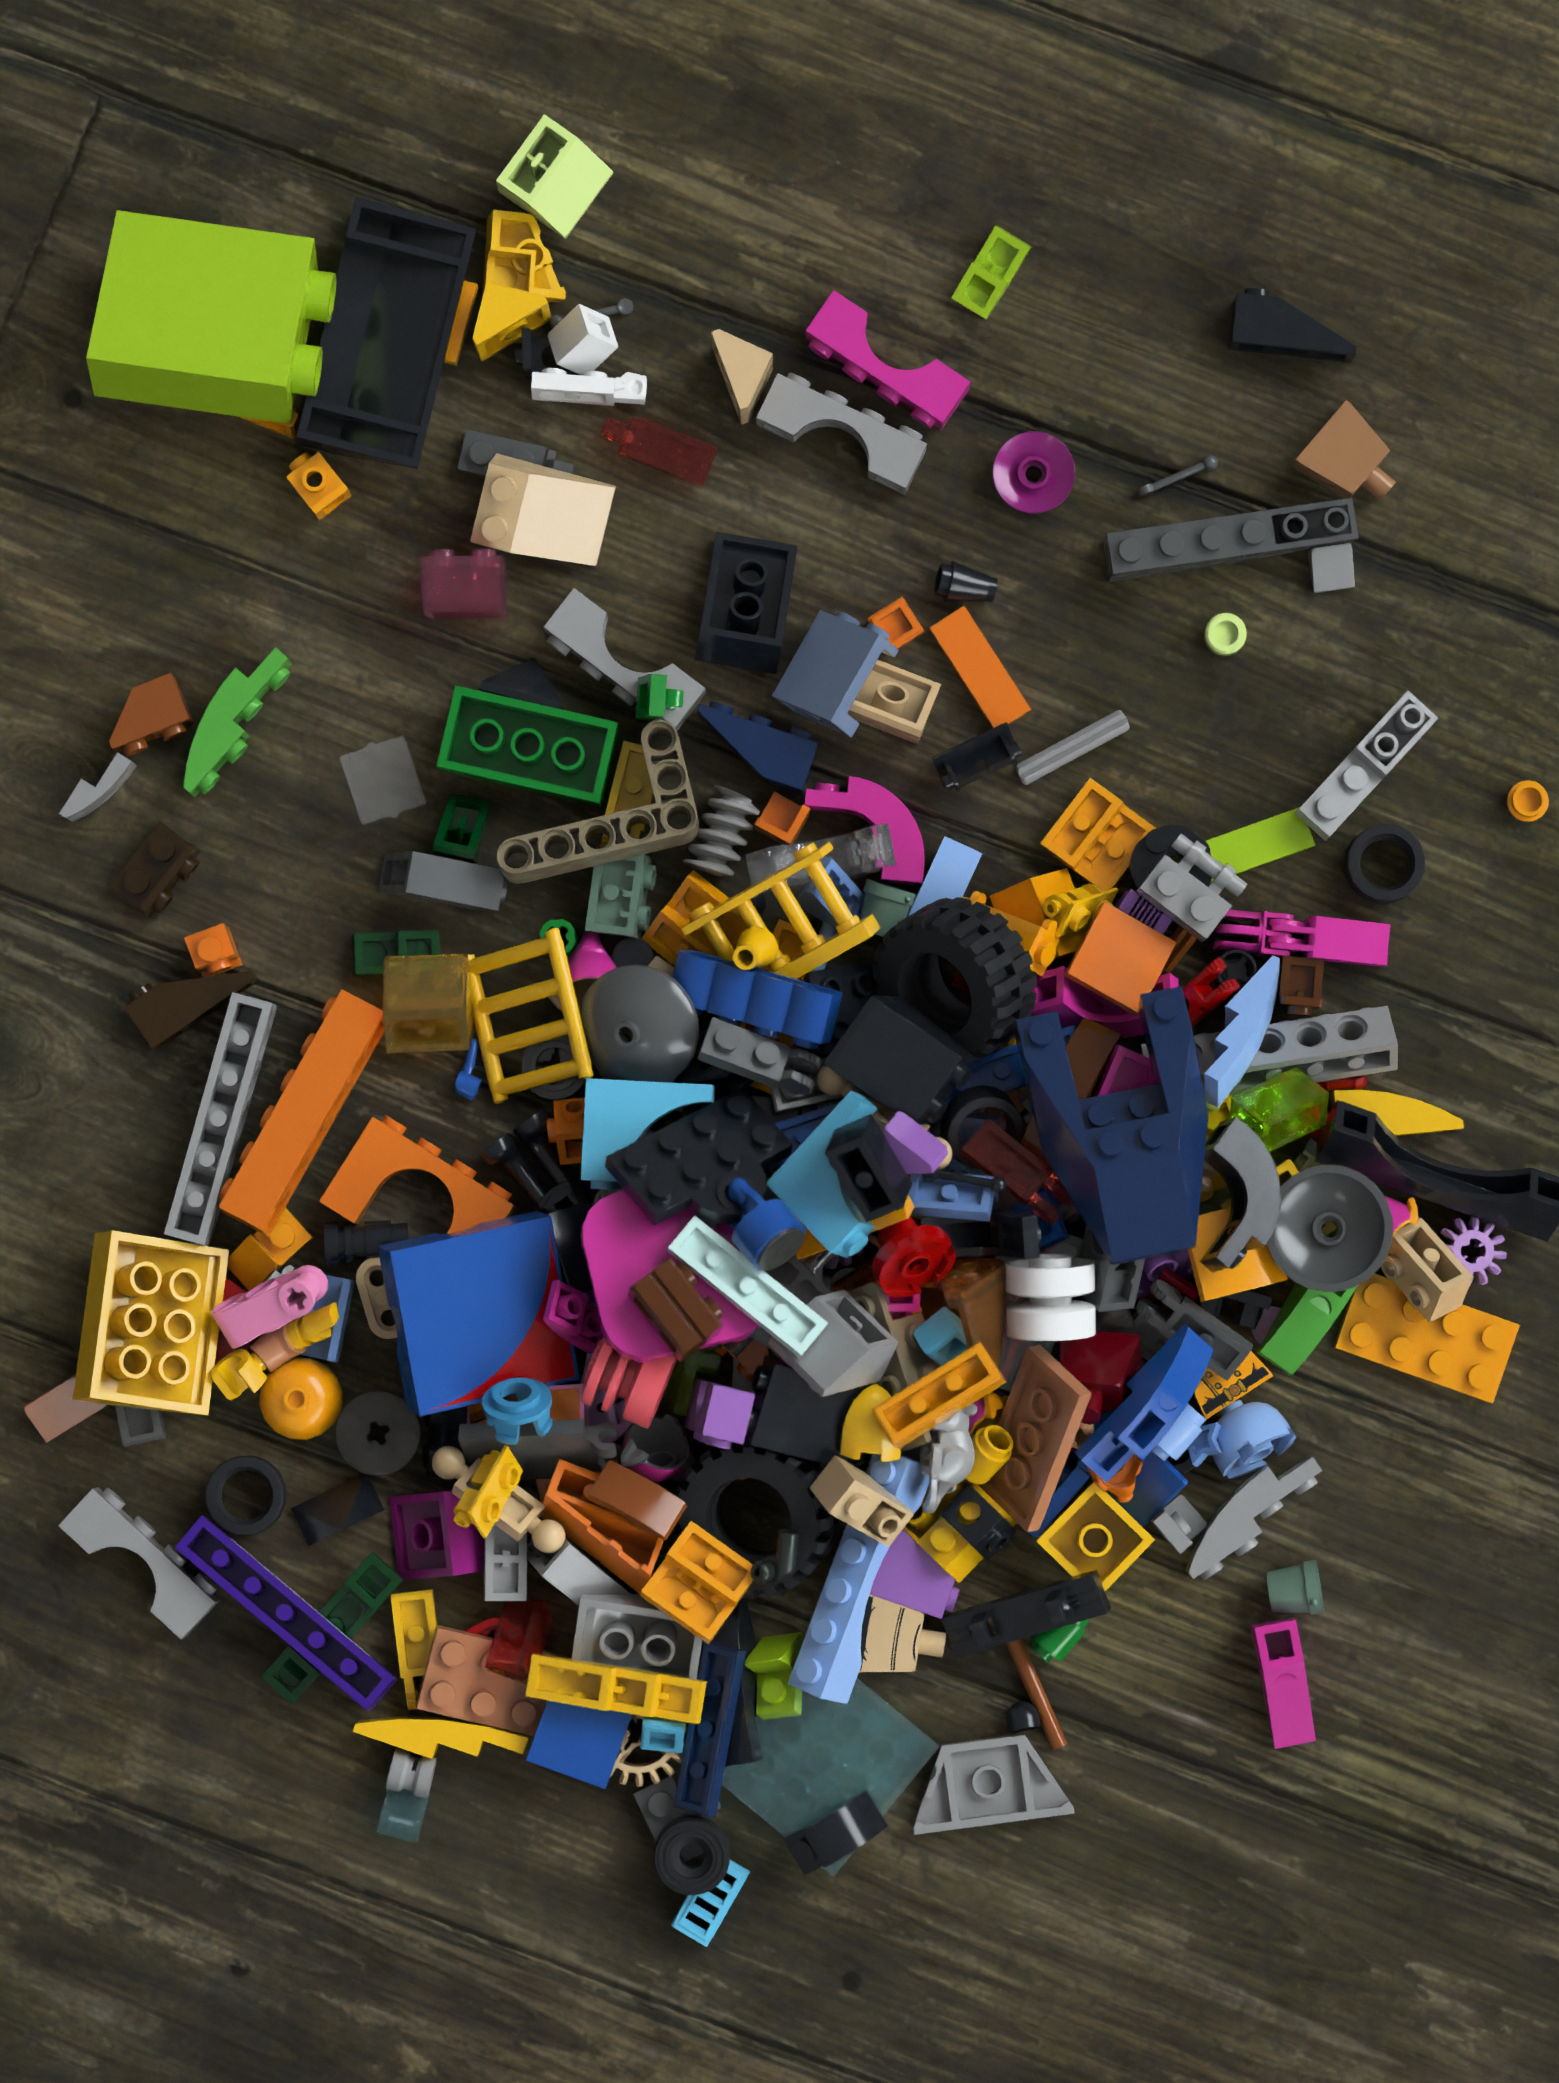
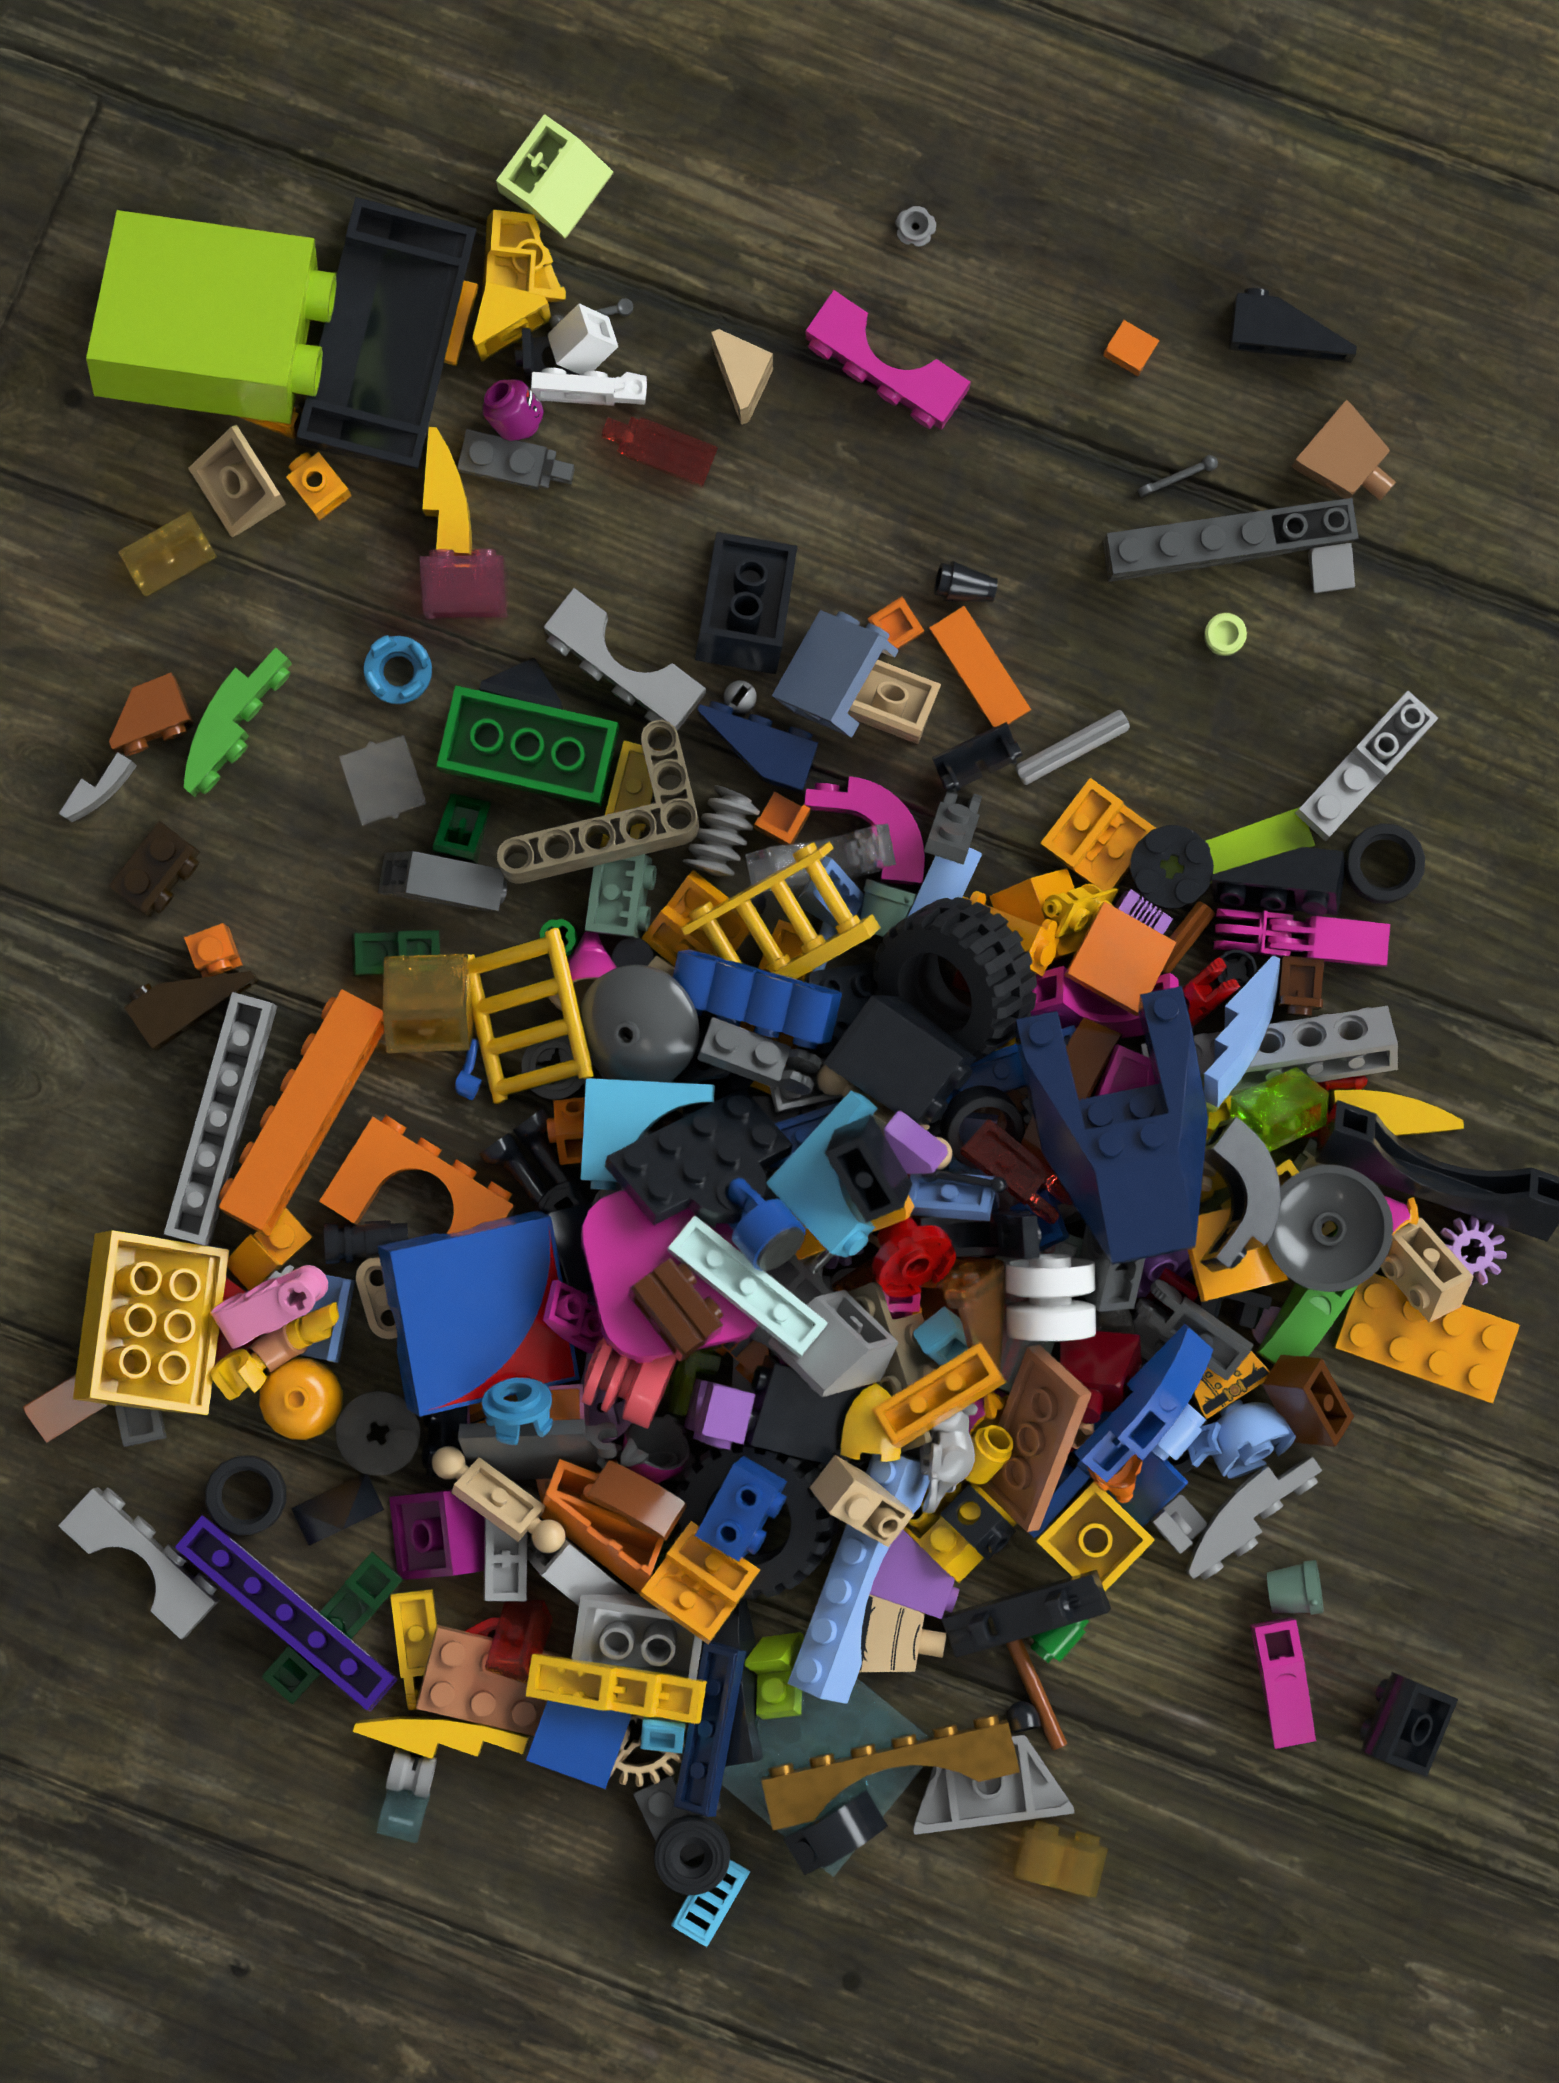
(167, 554): none -> clear yellow hinge
(236, 482): none -> tan slope
(397, 646): none -> dark azure piece
(446, 497): none -> yellow slope
(497, 1478): yellow hinge -> none
(512, 409): none -> magenta head
(542, 512): tan slope -> none
(655, 698): green tile -> none
(742, 1509): none -> blue brick
(748, 700): none -> light grey hinge
(755, 948): yellow cone -> none
(780, 1563): pearl dark grey arm -> none
(796, 409): light grey arch -> none
(803, 1792): none -> pearl gold arch
(915, 215): none -> light grey plate
(953, 828): none -> dark grey hinge
(991, 272): lime slope -> none
(1039, 452): magenta dish -> none
(1060, 1860): none -> clear yellow brick
(1130, 348): none -> orange slope
(1184, 896): light grey brick -> none
(1293, 880): none -> black slope
(1308, 1400): none -> reddish brown brick
(1407, 1723): none -> black brick
(1527, 801): light orange plate -> none

